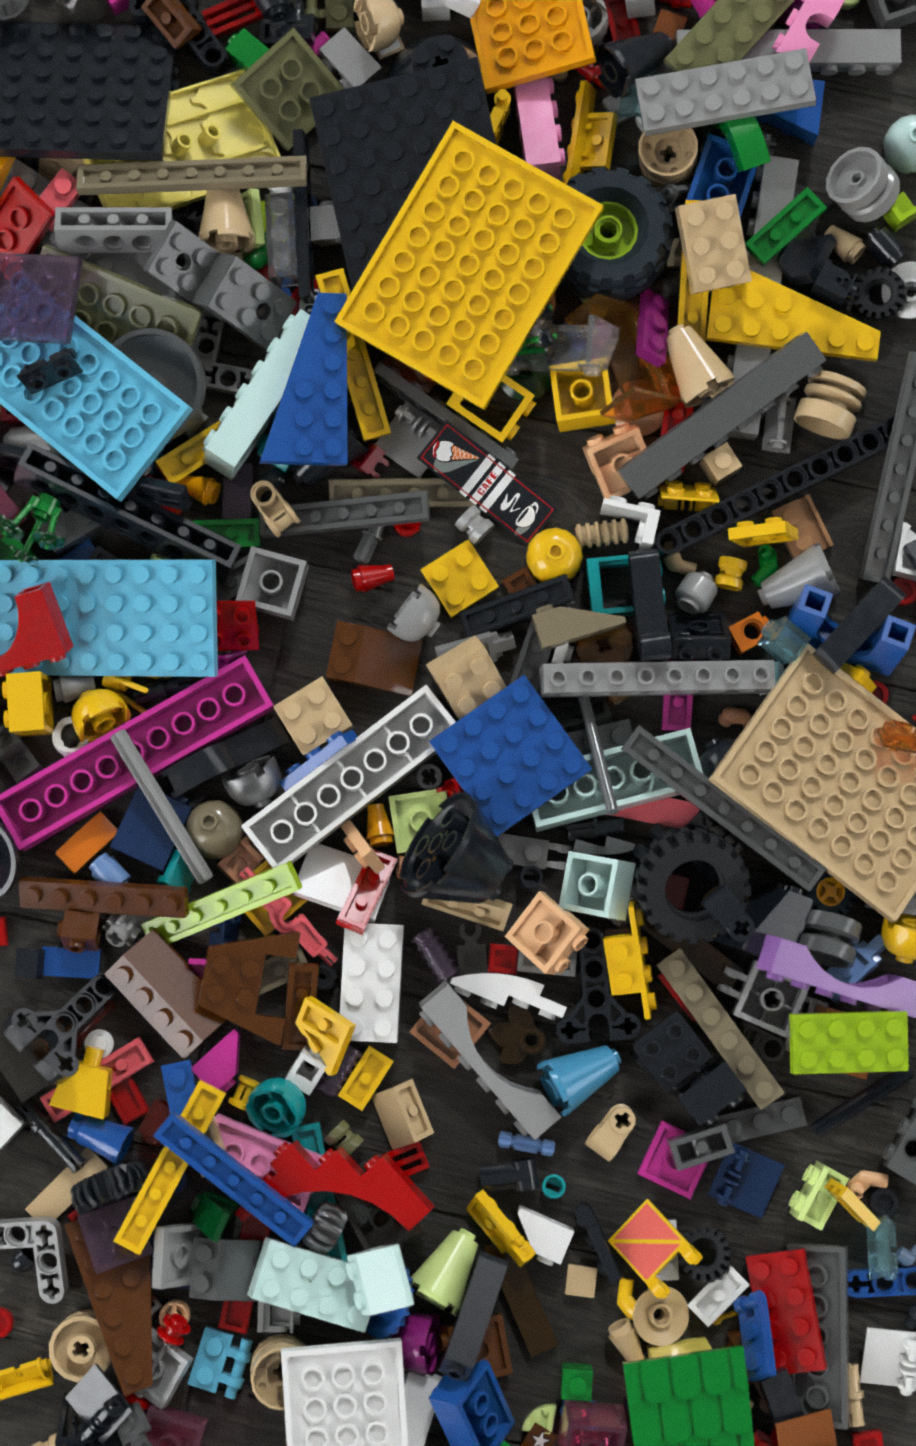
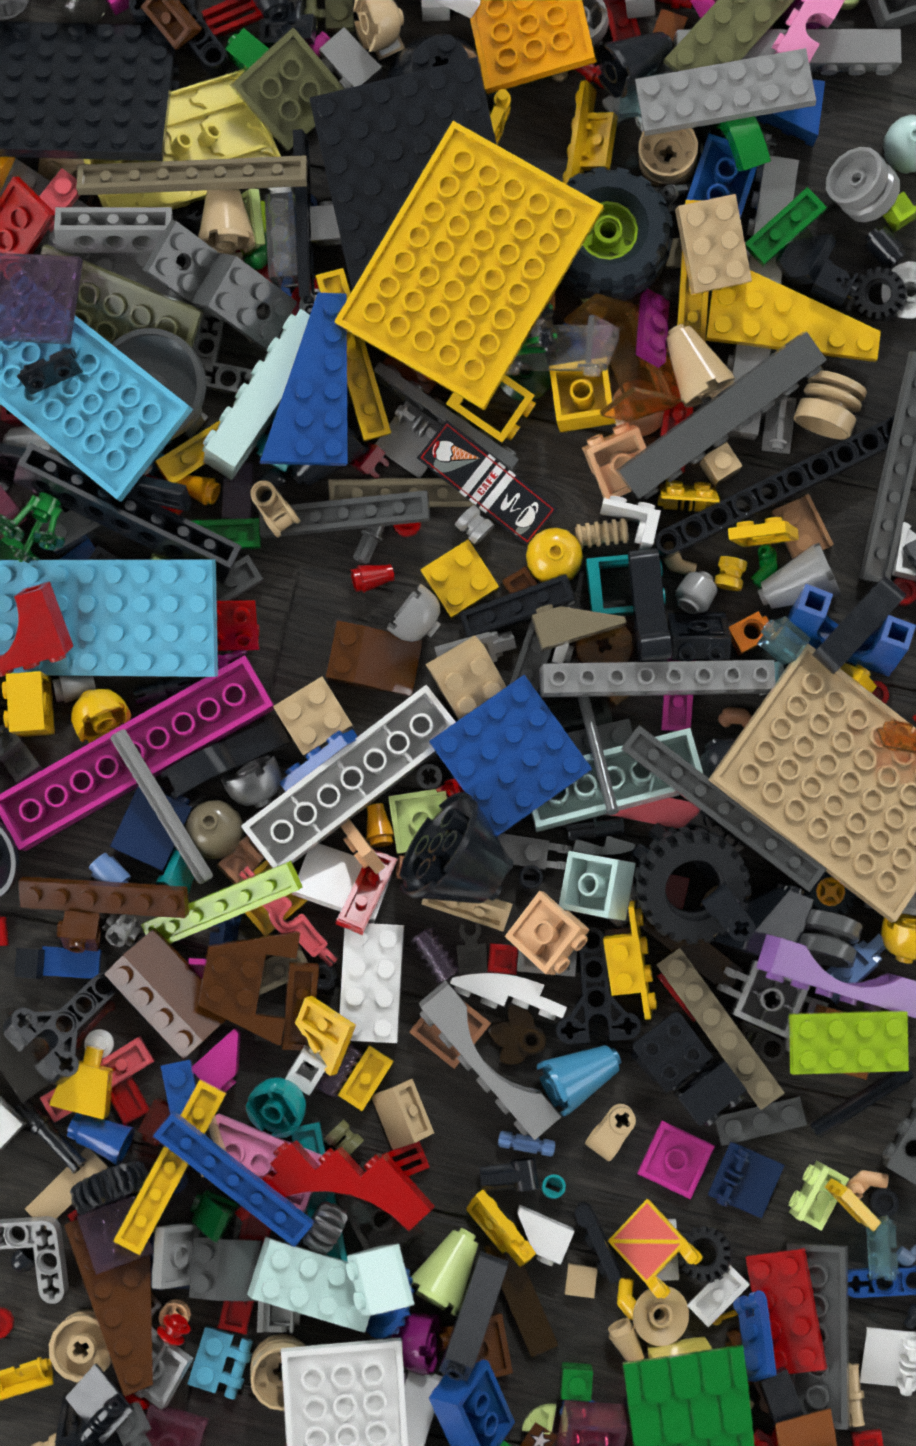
(59, 744): white piece -> none
(87, 843): orange slope -> none
(122, 683): yellow plant -> none
(243, 1091): yellow bush -> none
(273, 582): light grey slope -> none
(537, 126): bright pink wedge -> none
(700, 1145): dark grey brick -> none
(848, 245): tan cone -> none

